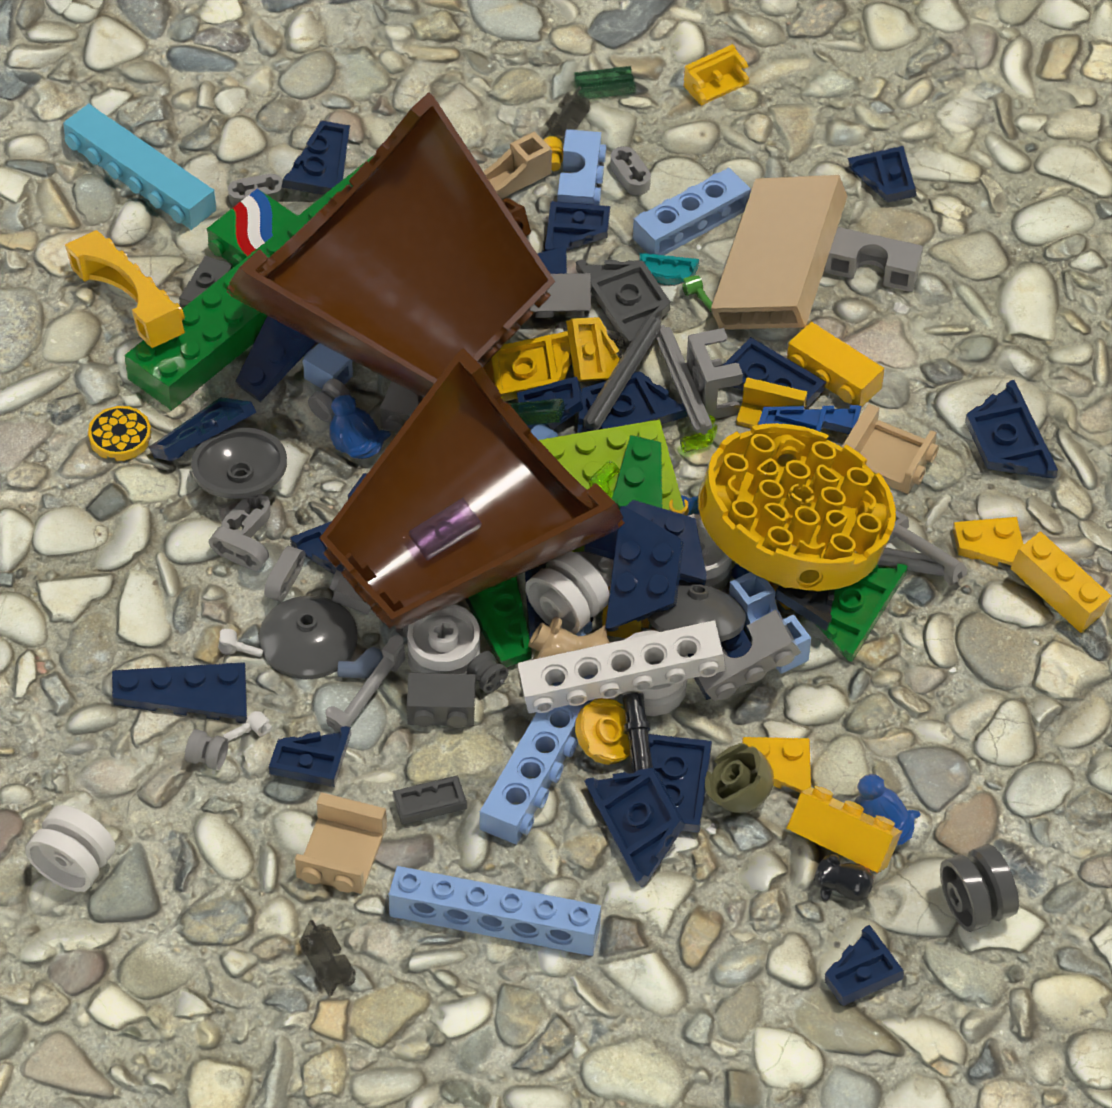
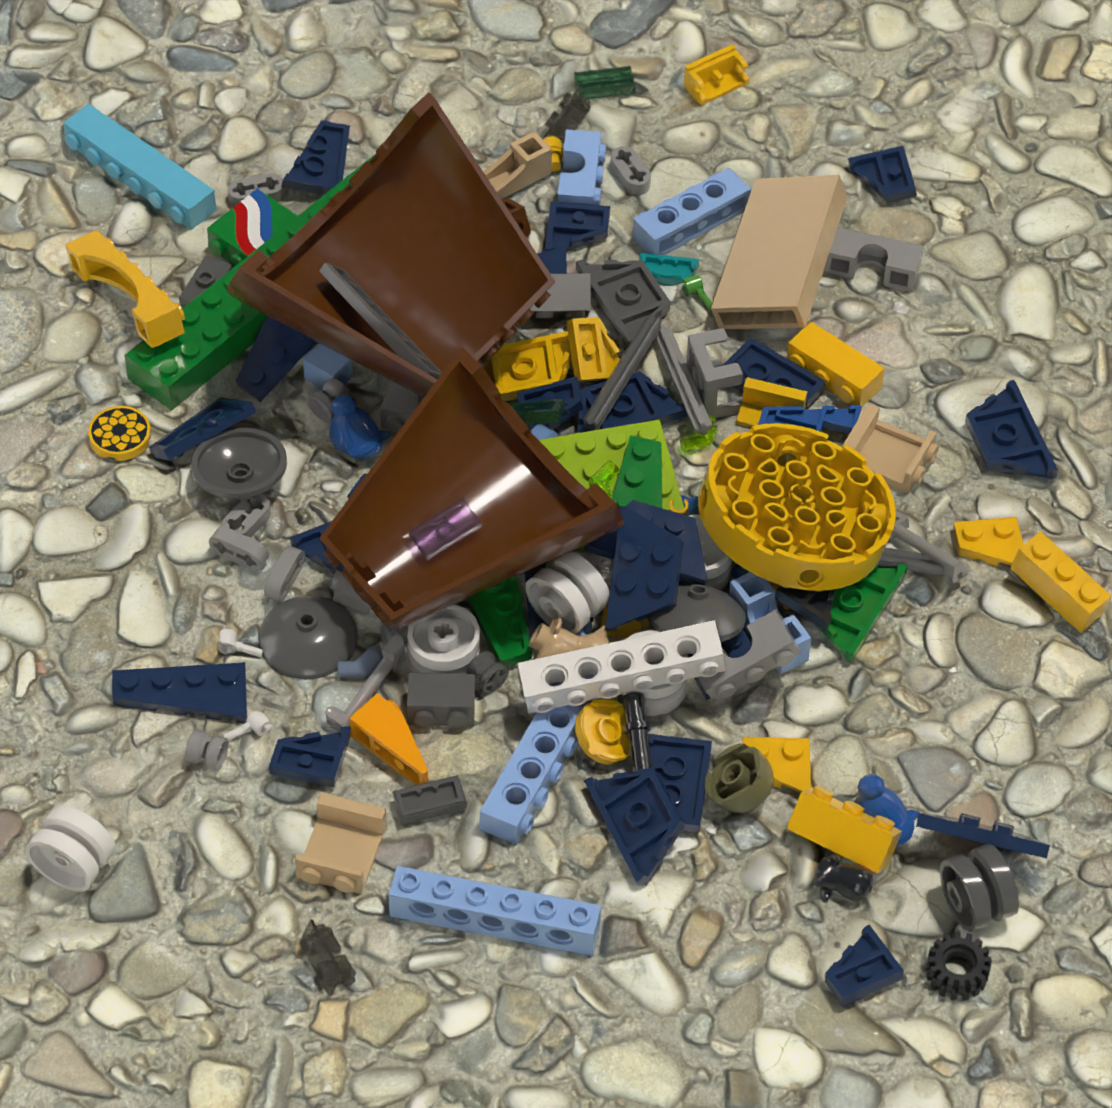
(378, 319): none -> dark grey tile
(385, 733): none -> light orange slope
(958, 983): none -> black tyre
(998, 835): none -> dark blue wing

